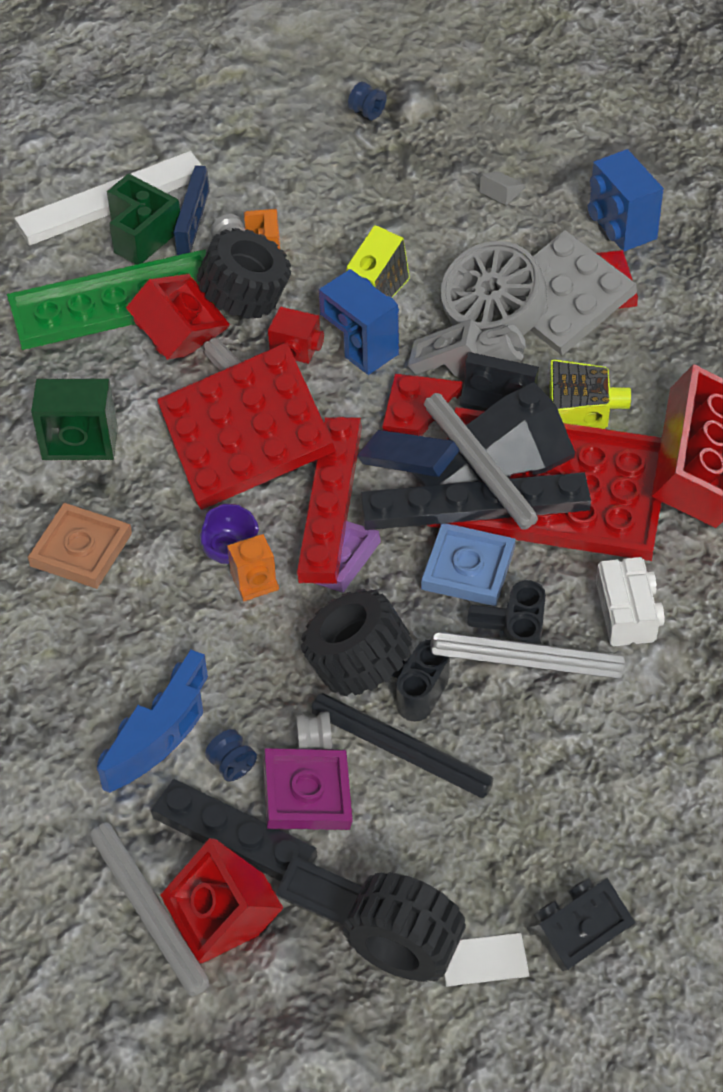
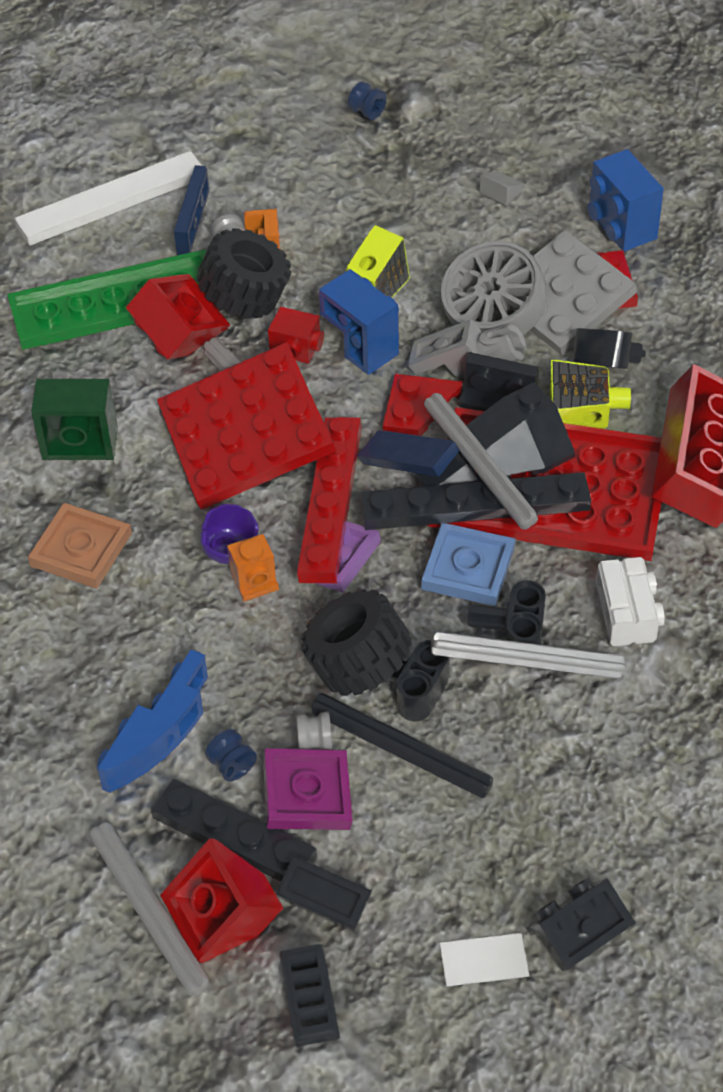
(140, 218): dark green brick -> none
(302, 967): none -> black slope
(404, 927): black tyre -> none
(606, 348): none -> black beam

